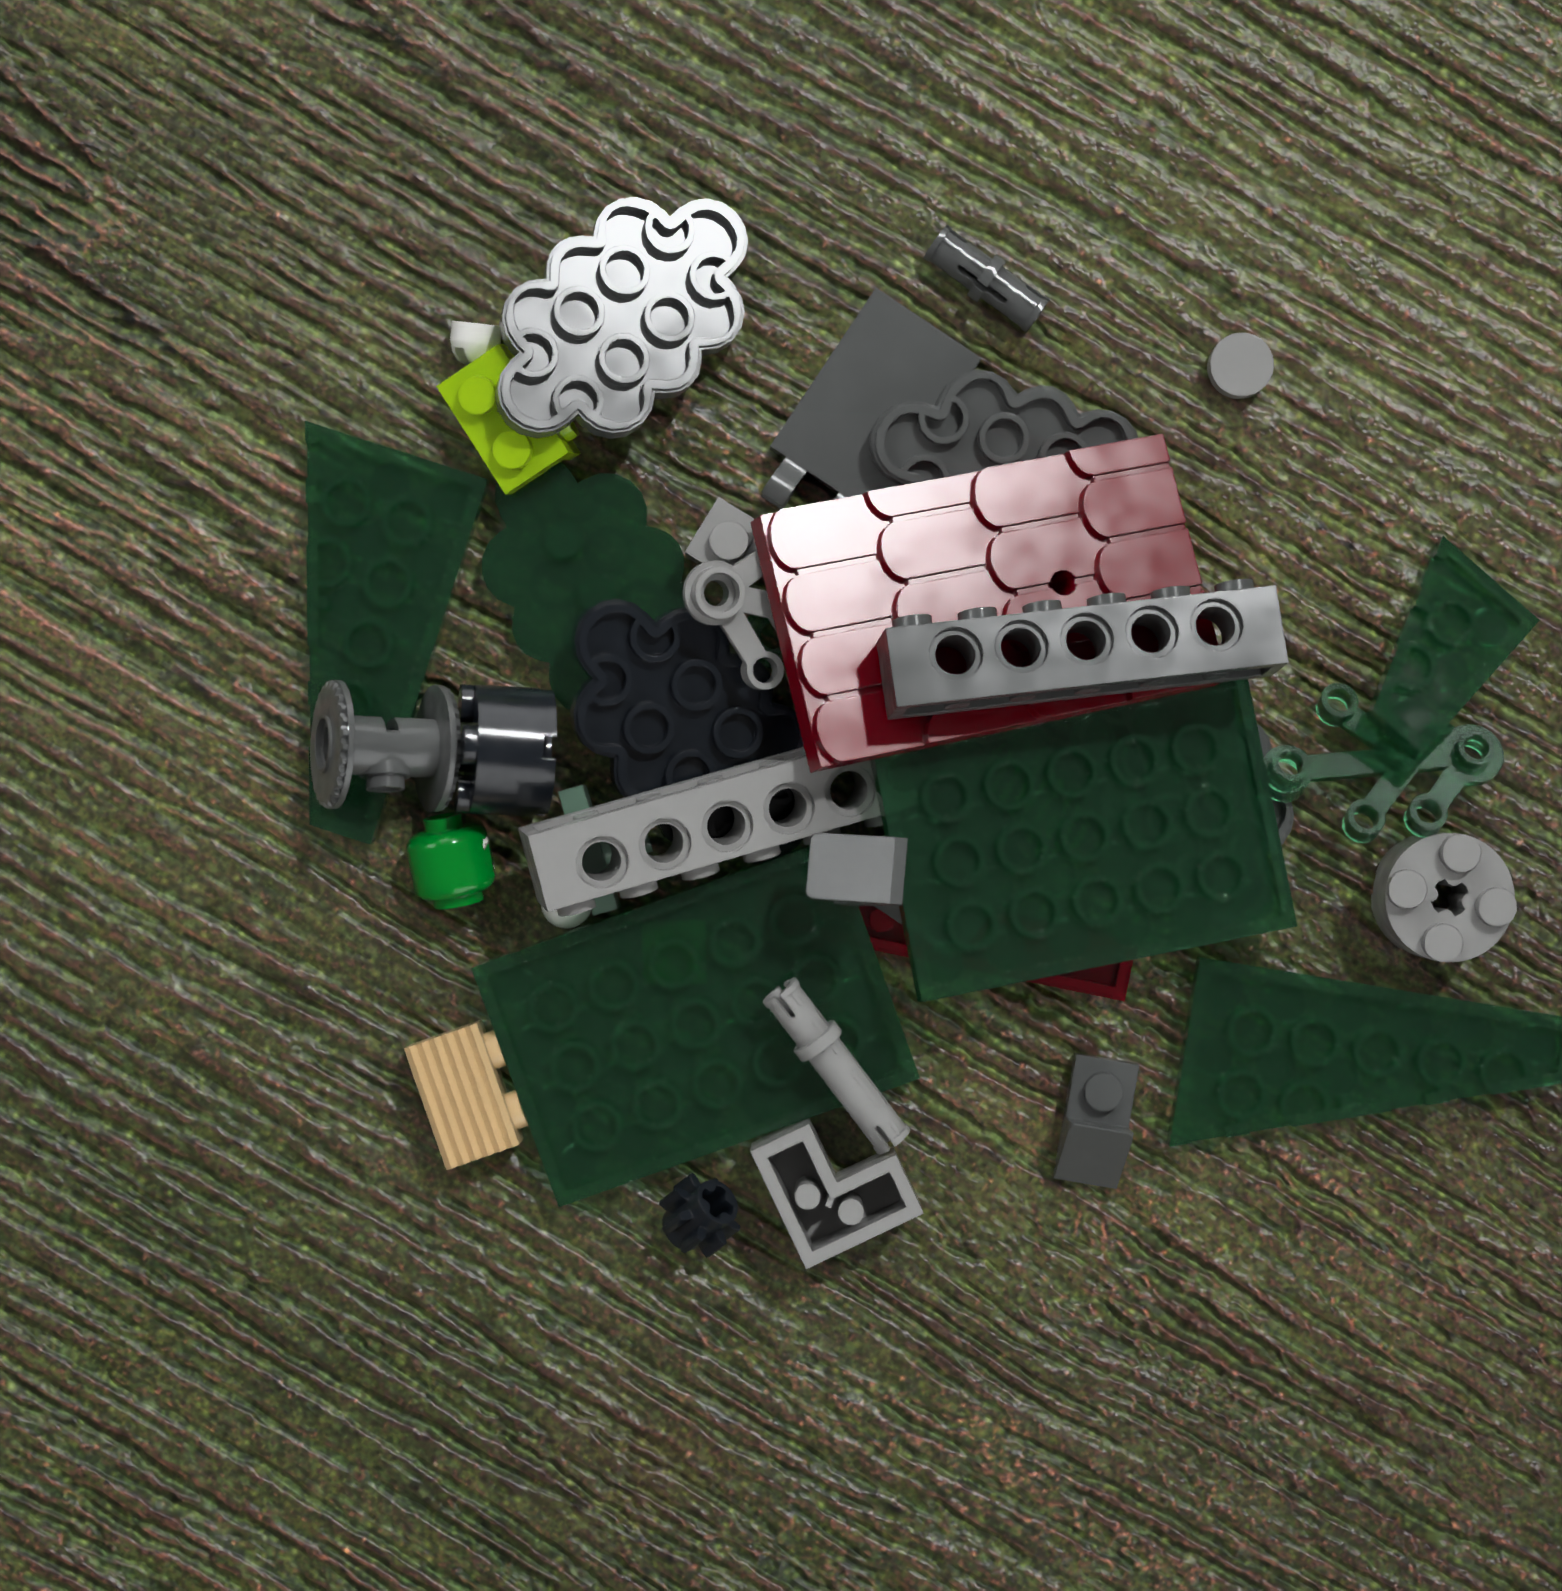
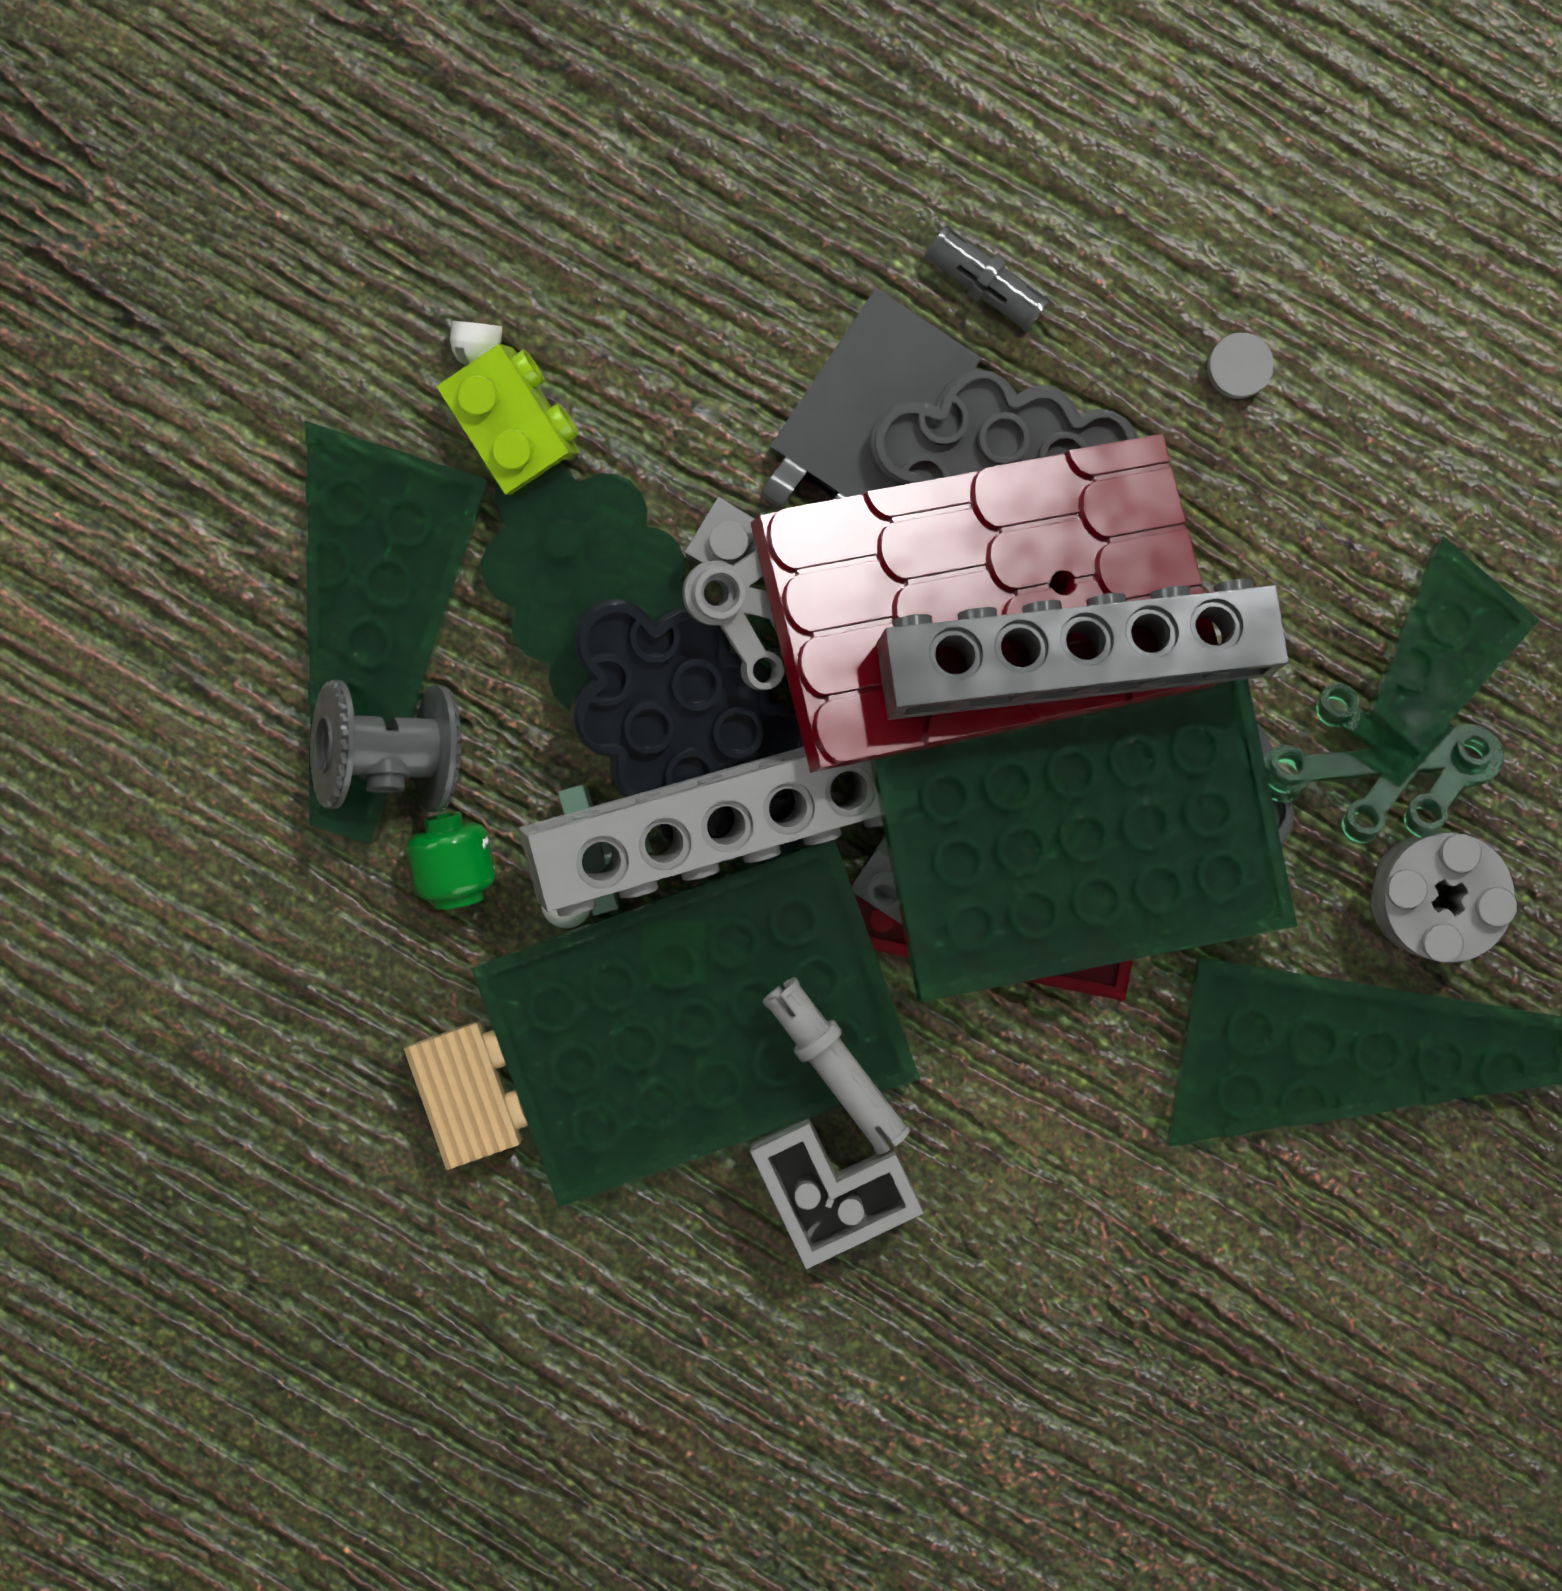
(506, 750): black brick -> none
(621, 318): plate -> none
(699, 1215): black gear -> none
(856, 869): slope -> none
(1096, 1121): dark grey slope -> none

